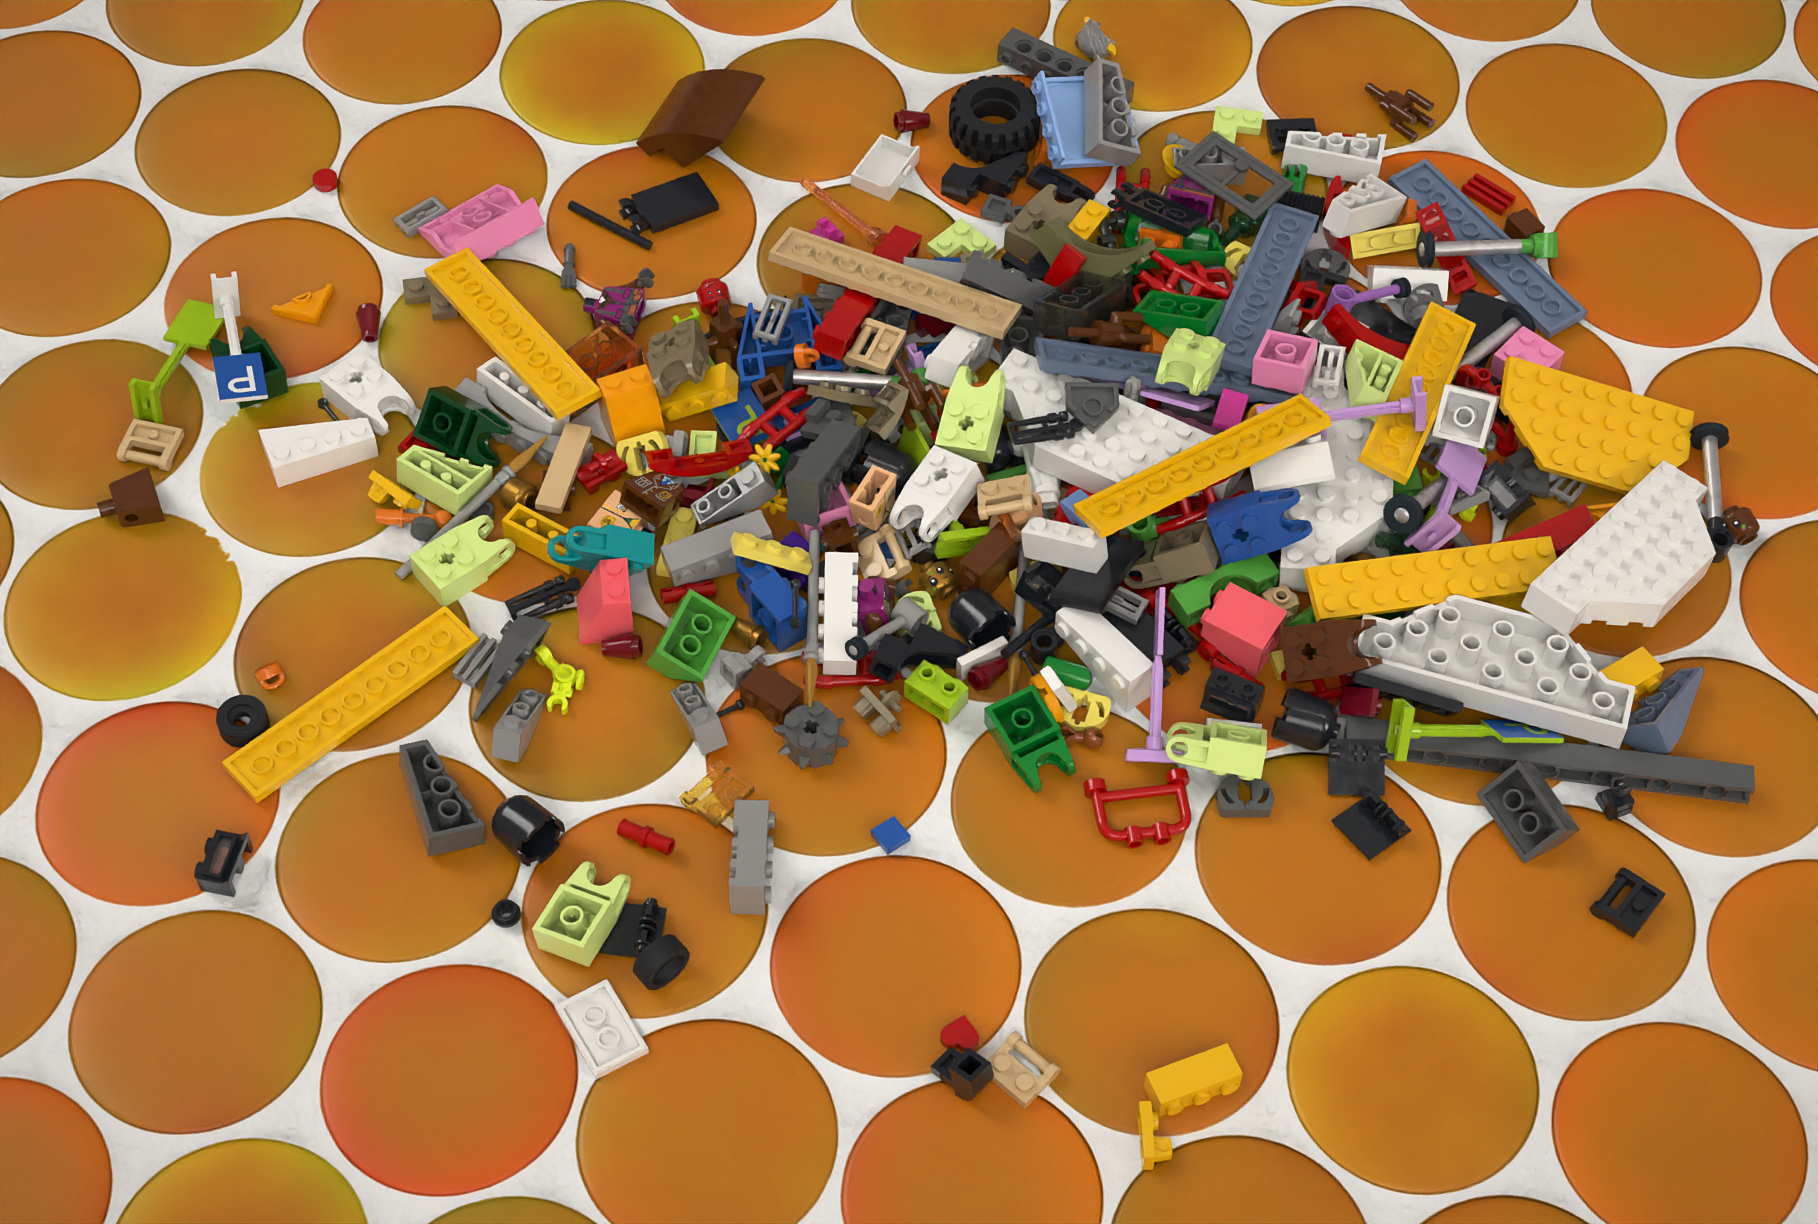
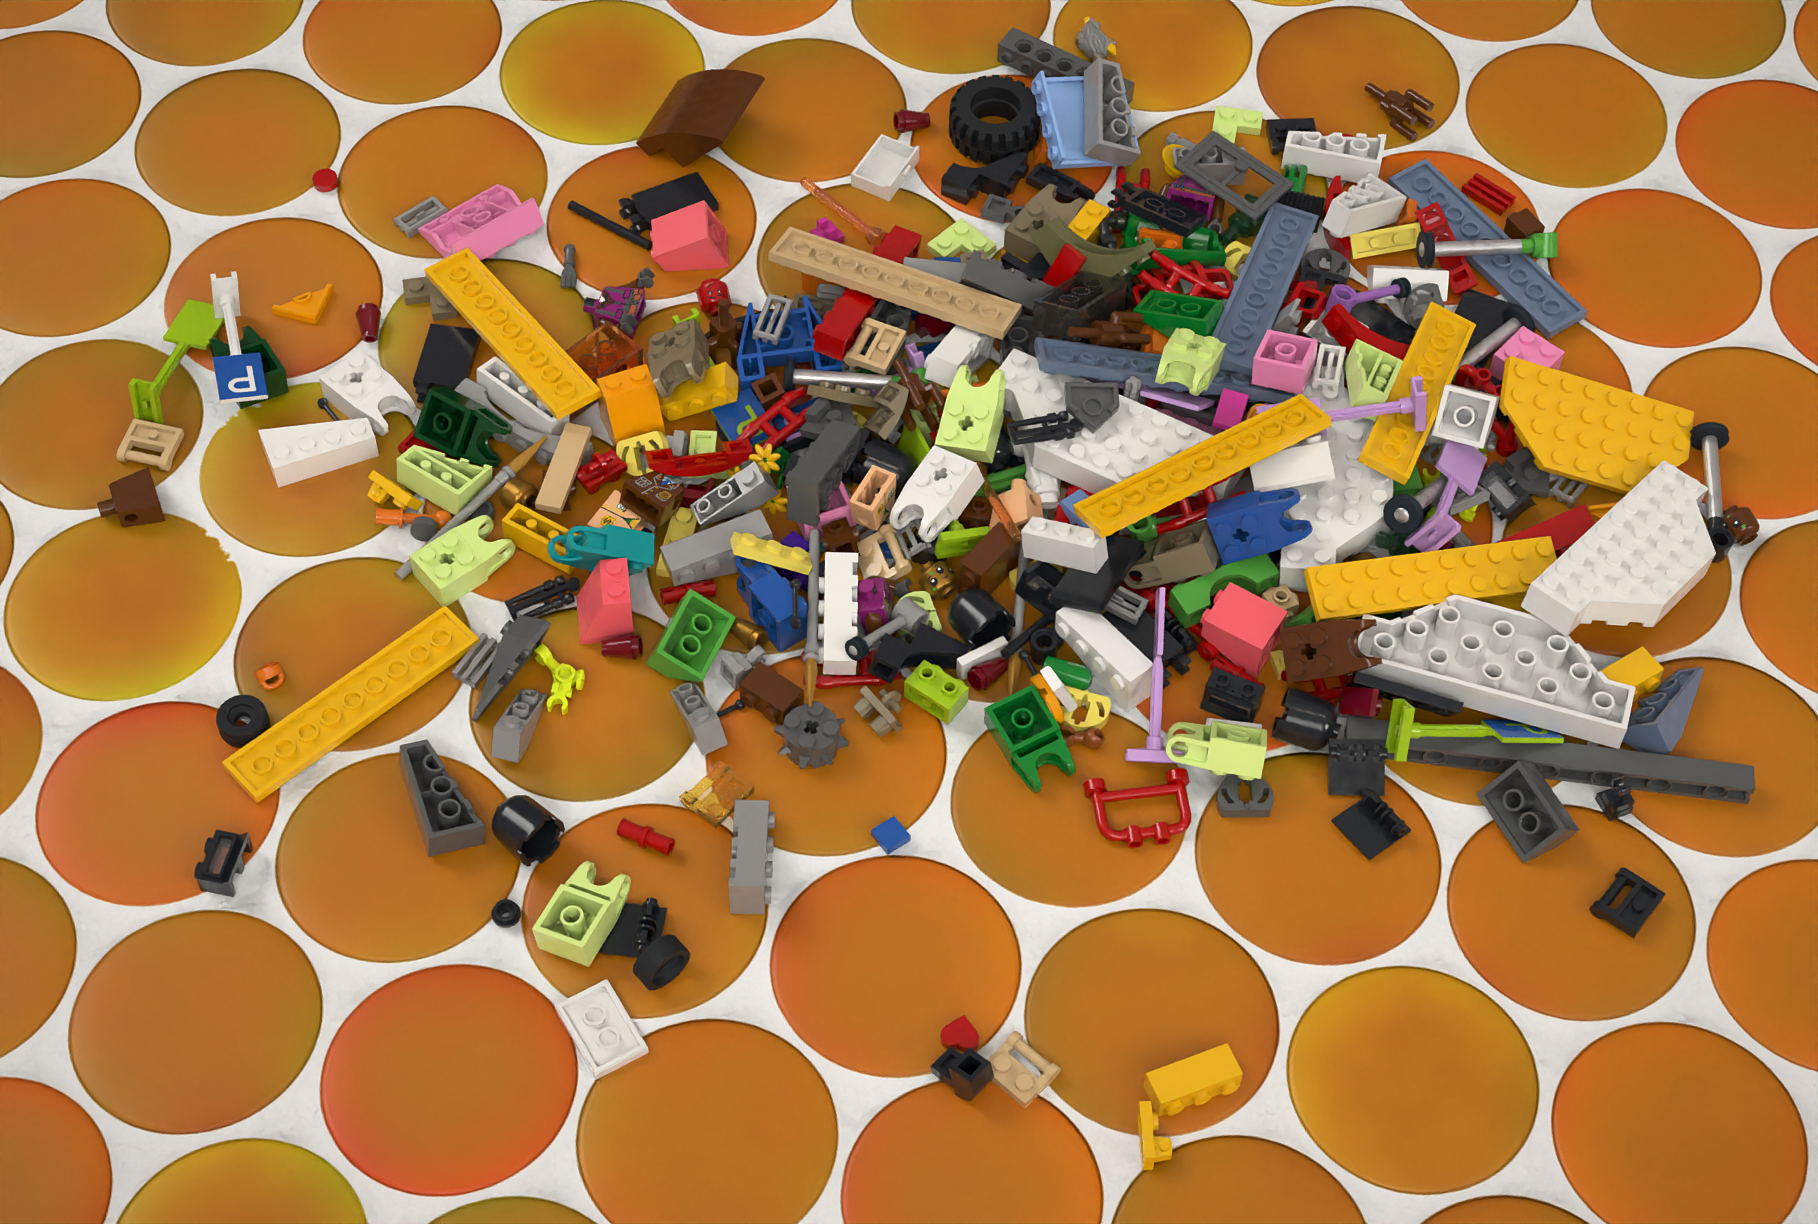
(445, 358): none -> black tile
(689, 239): none -> coral slope
(803, 356): orange tile -> none
(1004, 496): tan plate -> none

